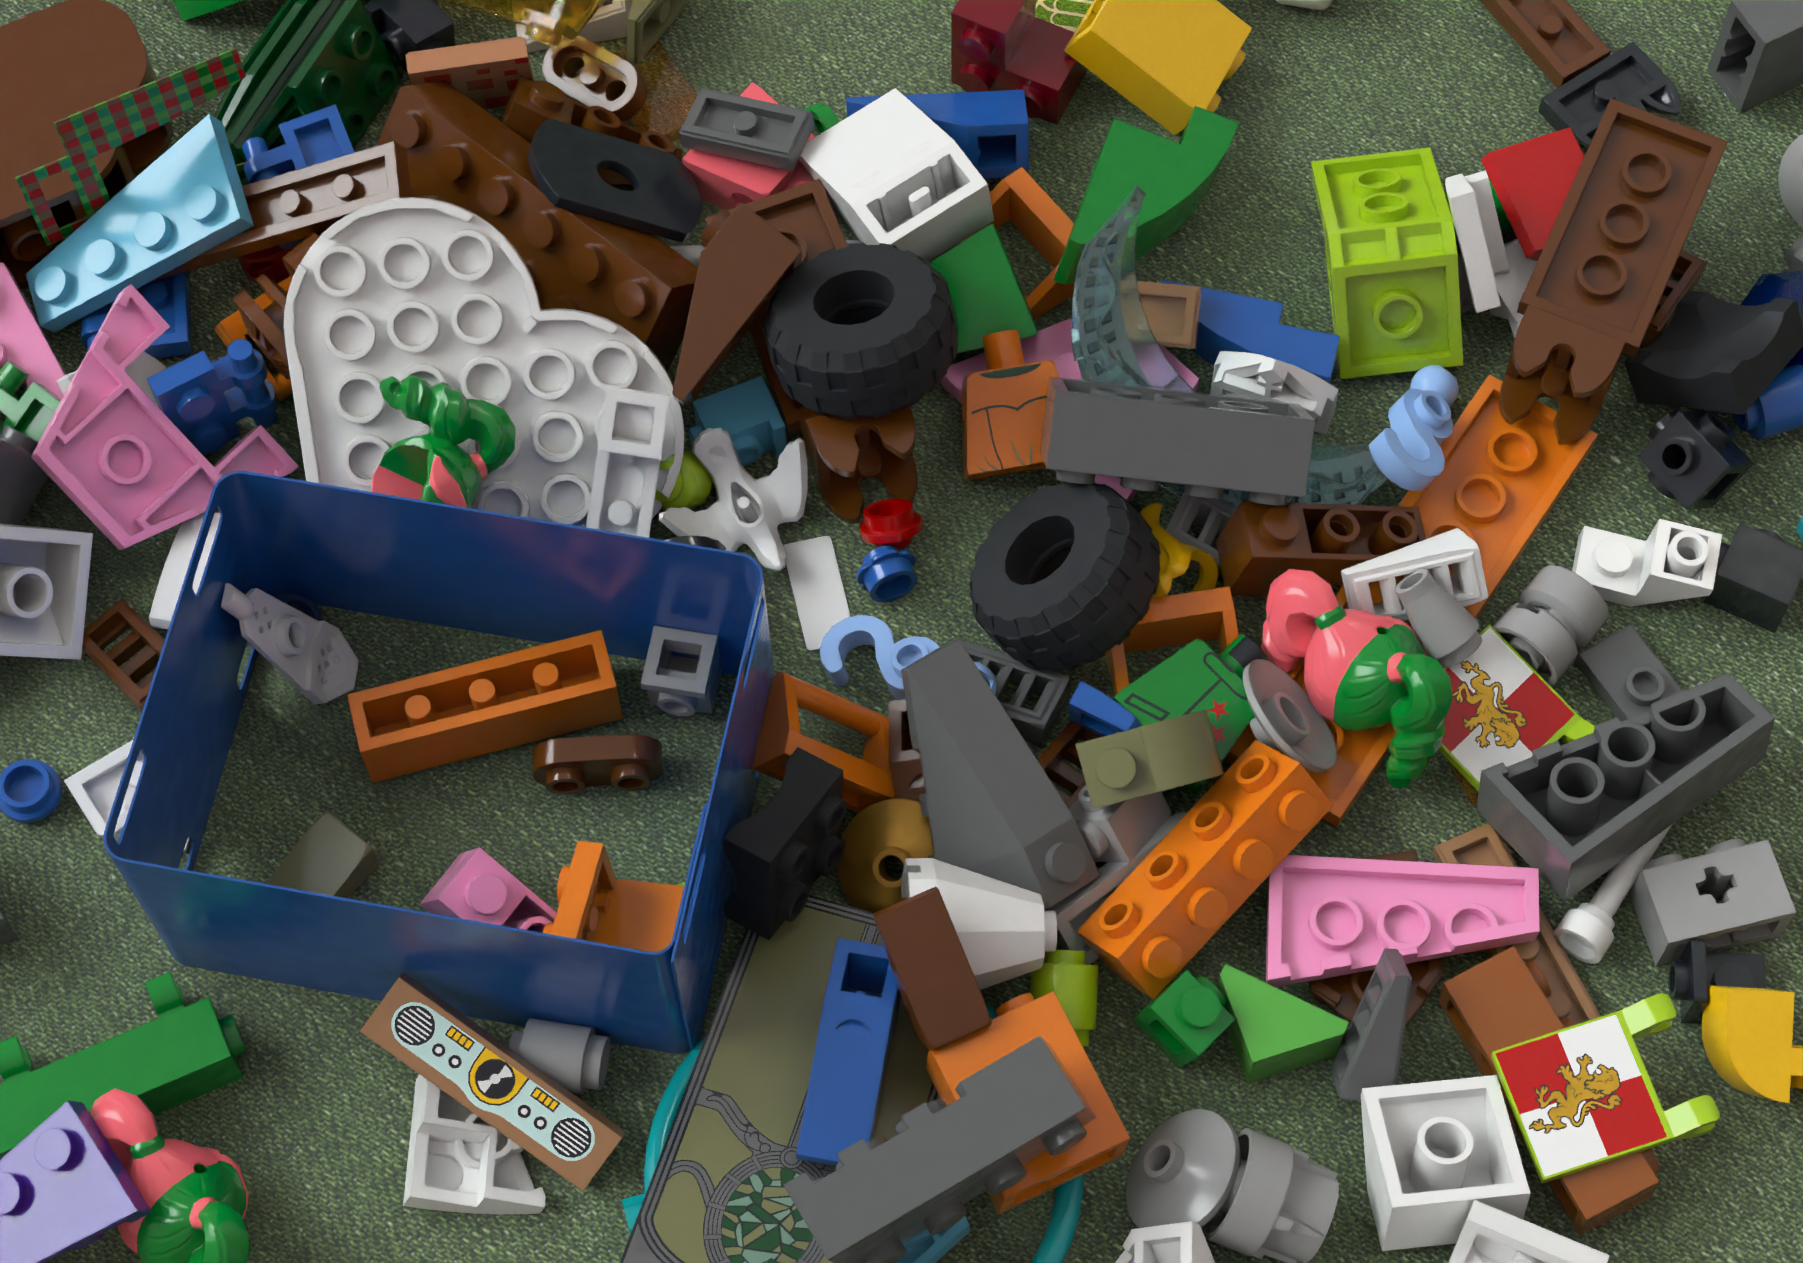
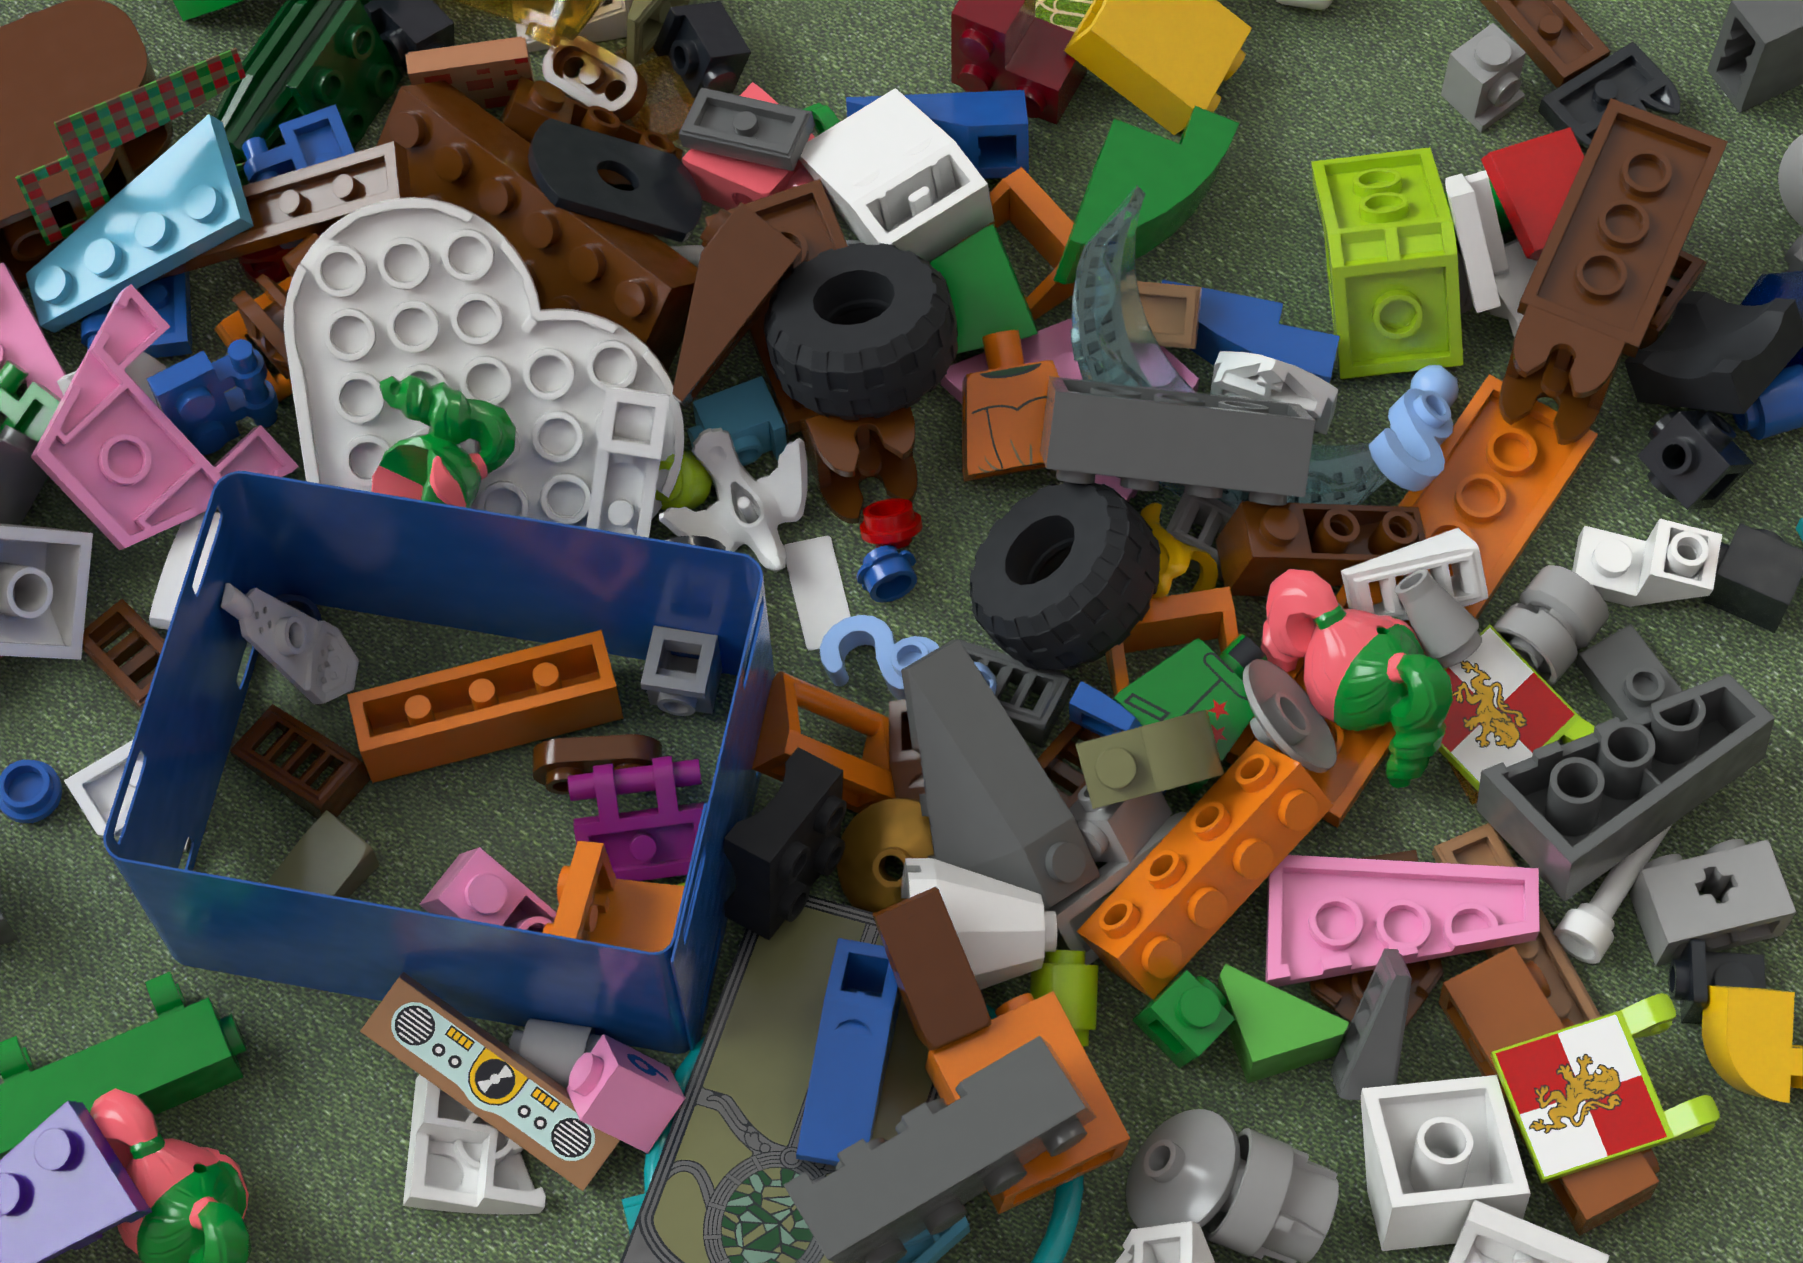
(334, 793): none -> reddish brown slope
(624, 1093): none -> bright pink brick
(645, 841): none -> magenta plate
(703, 47): none -> black brick
(1485, 77): none -> light grey brick

